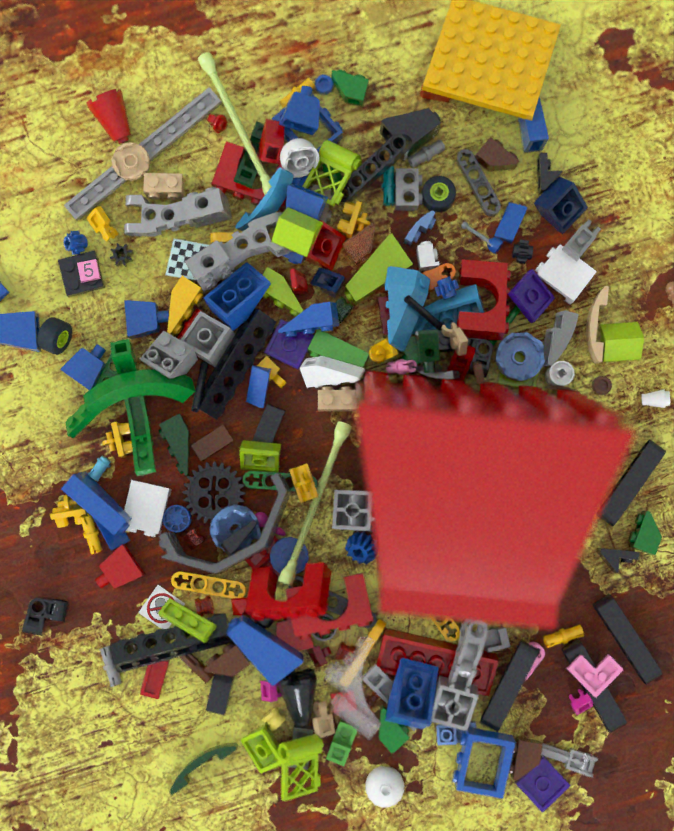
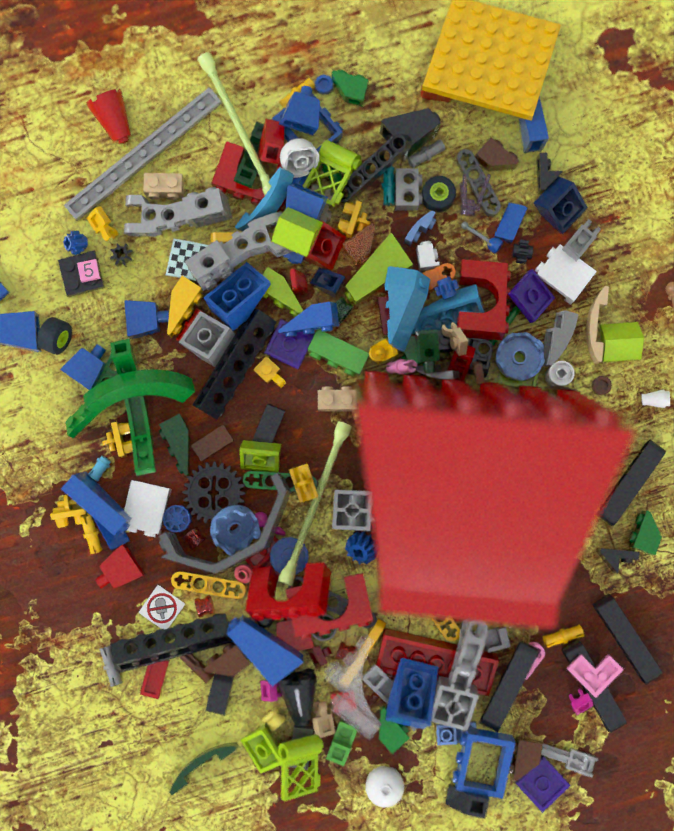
(52, 609): black piece -> none
(130, 161): tan tile -> none
(169, 356): light grey slope -> none
(187, 620): lime tile -> none
(199, 387): black piece -> none
(218, 123): red plate -> none
(232, 543): black slope -> none
(238, 606): red slope -> none
(245, 569): none -> coral plate
(258, 386): blue slope -> none
(327, 371): white slope -> none
(423, 312): black piece -> none
(467, 205): none -> plant
(467, 803): none -> black slope

